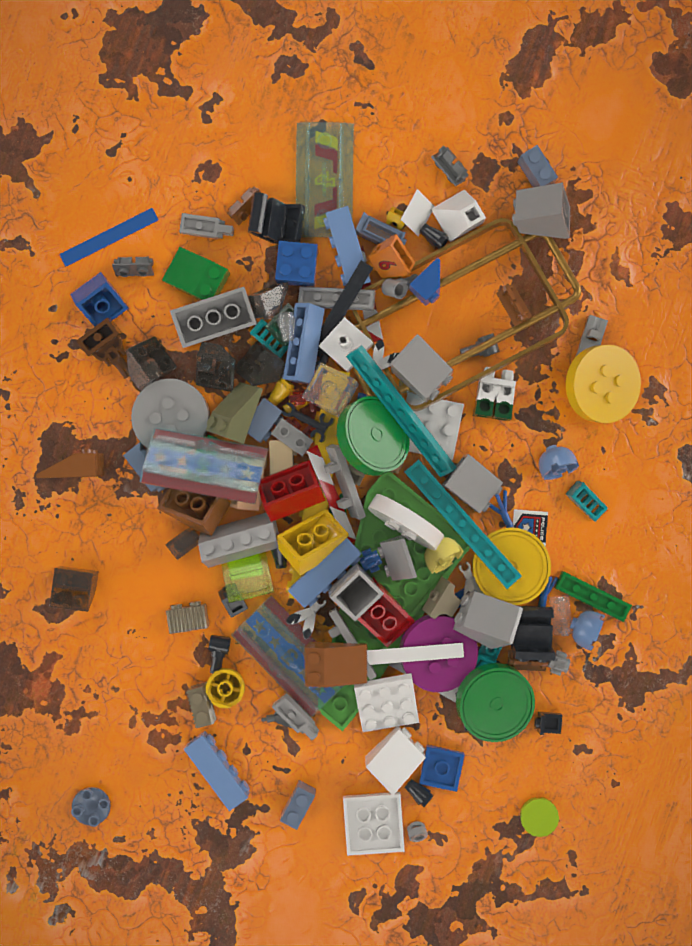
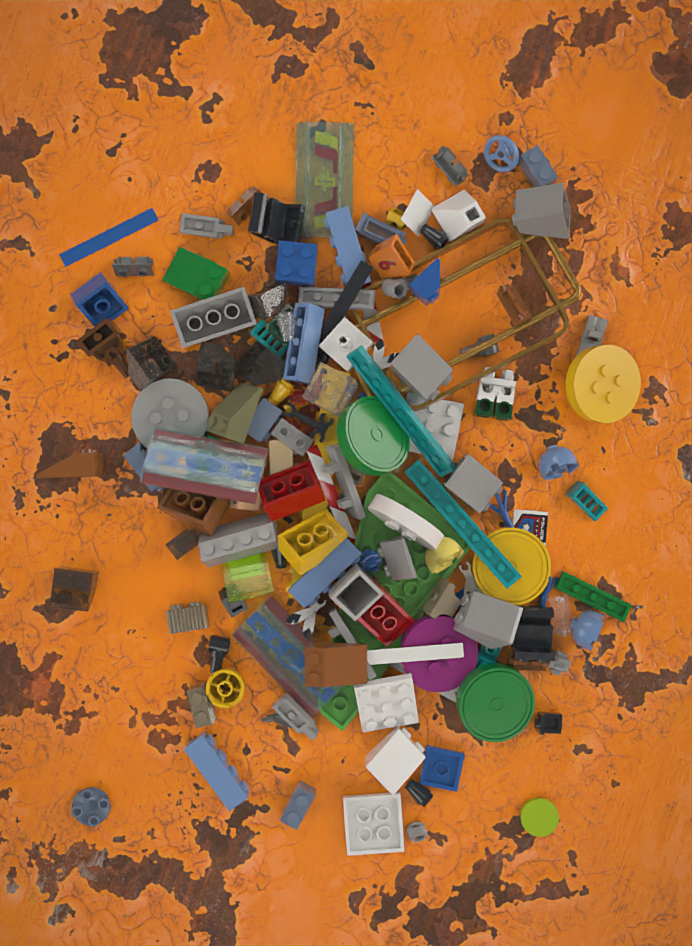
(504, 151): none -> medium blue piece

